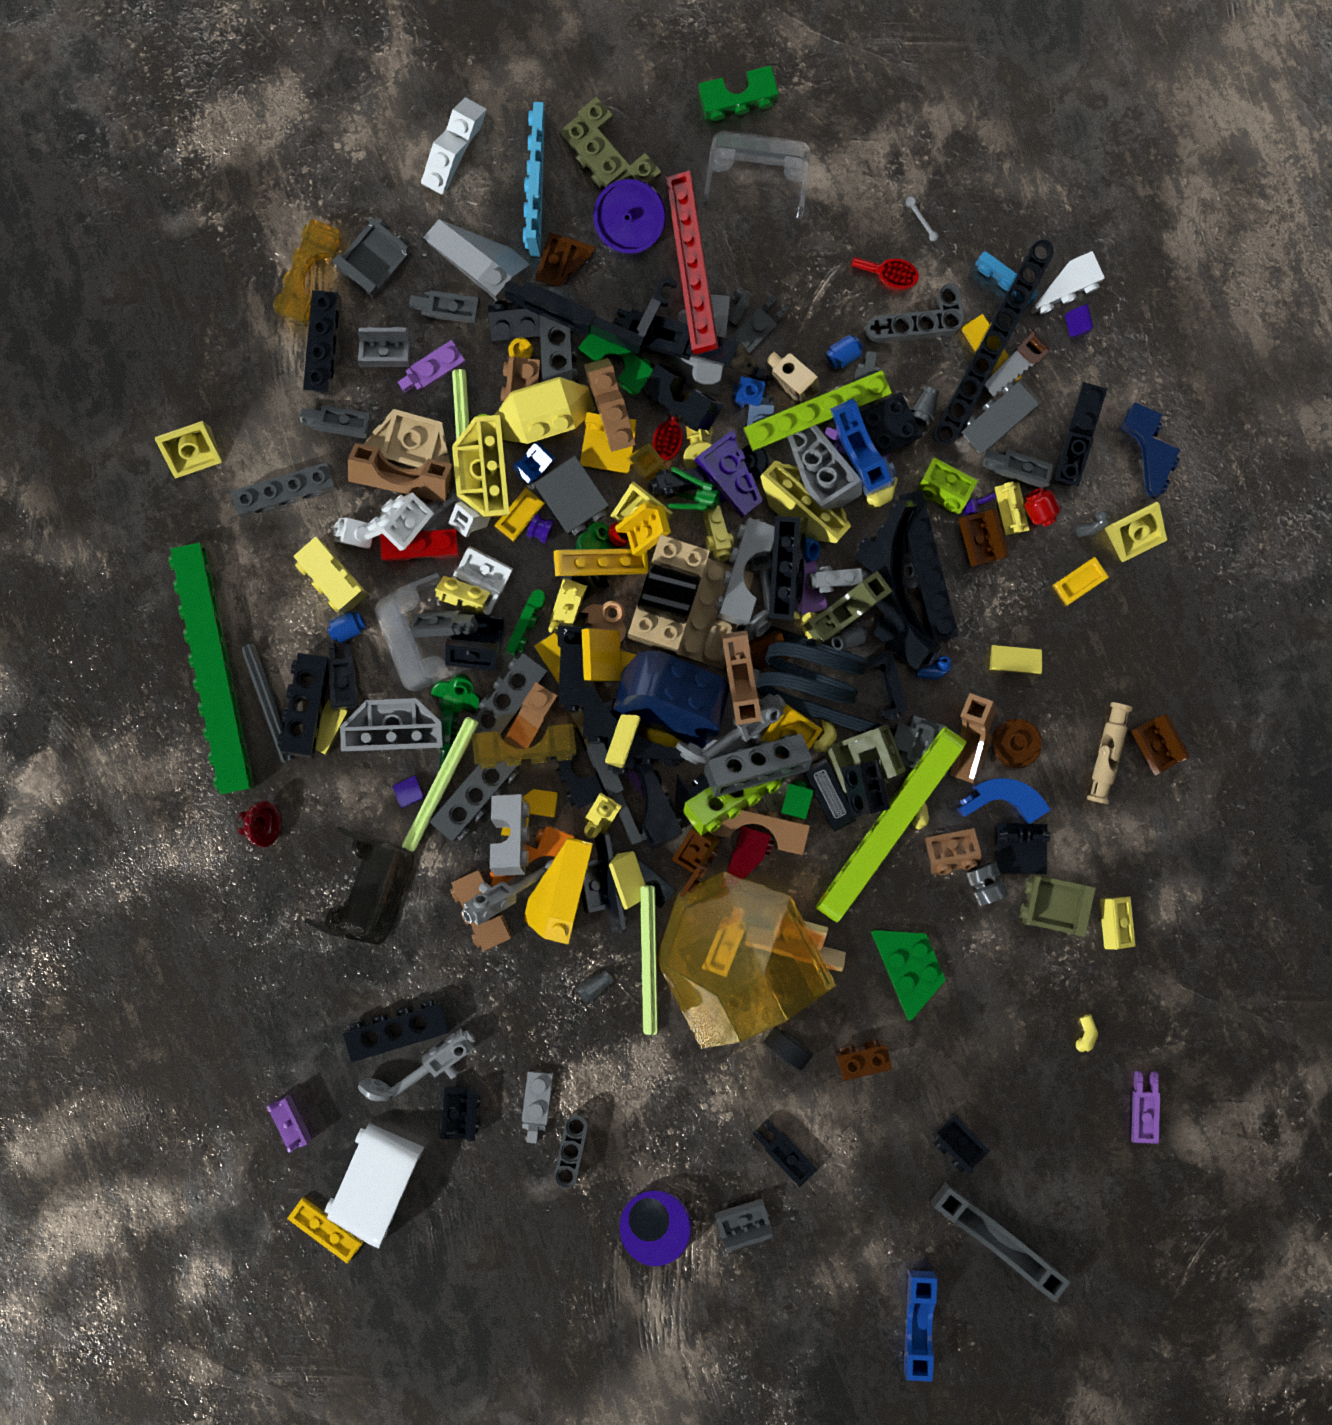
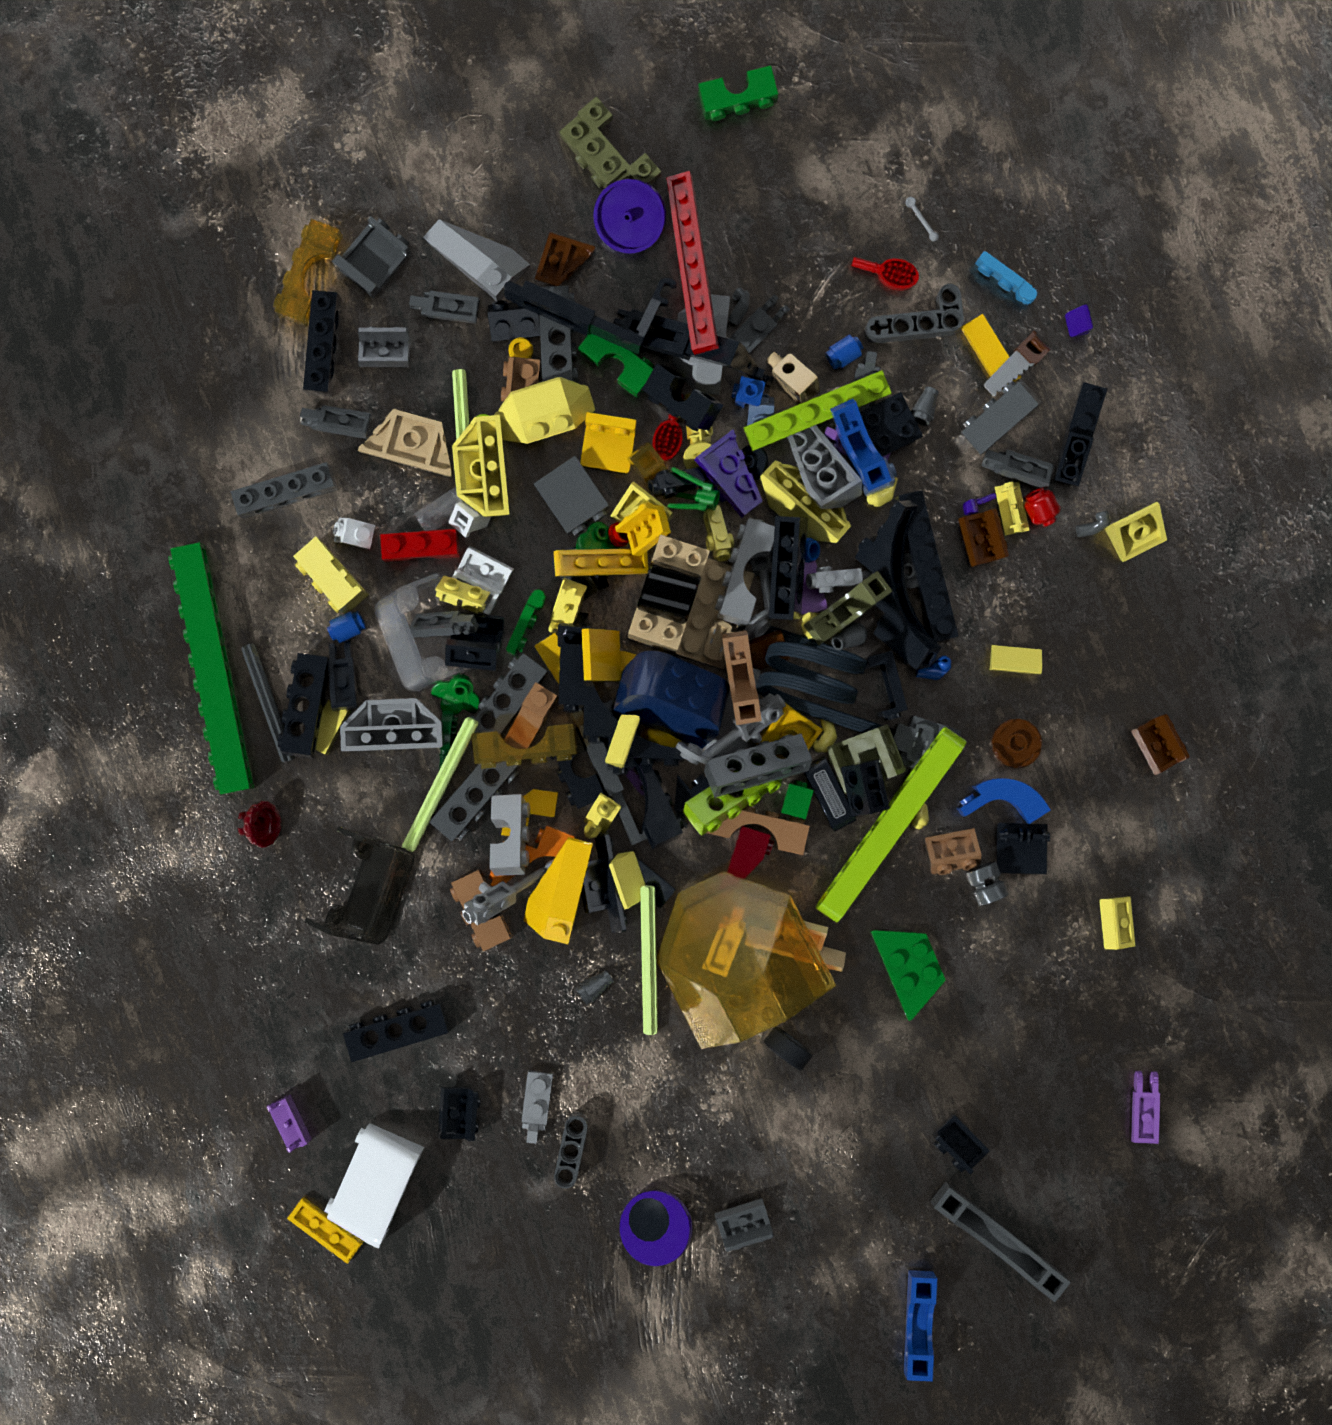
(189, 449): light yellow slope -> none
(371, 468): medium nougat arch -> none
(400, 520): white bracket -> none
(408, 792): dark purple slope -> none
(432, 367): medium lavender hinge -> none
(437, 1060): light grey piece -> none
(450, 146): white arch -> none
(520, 514): yellow tile -> none
(533, 463): blue bracket -> none
(534, 183): medium azure wing -> none
(540, 528): dark purple wheel -> none
(600, 620): light nougat plate -> none
(610, 404): medium nougat arch -> none
(693, 856): reddish brown bracket -> none
(733, 146): clear windscreen -> none
(787, 1154): black hinge -> none
(863, 1060): reddish brown bracket -> none
(947, 486): lime bracket -> none
(976, 722): medium nougat arch -> none
(995, 330): black beam -> none
(1057, 905): olive panel -> none
(1077, 276): white slope -> none
(1080, 581): yellow tile -> none
(1090, 1034): light yellow arm -> none
(1108, 758): tan piece -> none
(1157, 456): dark blue arch -> none

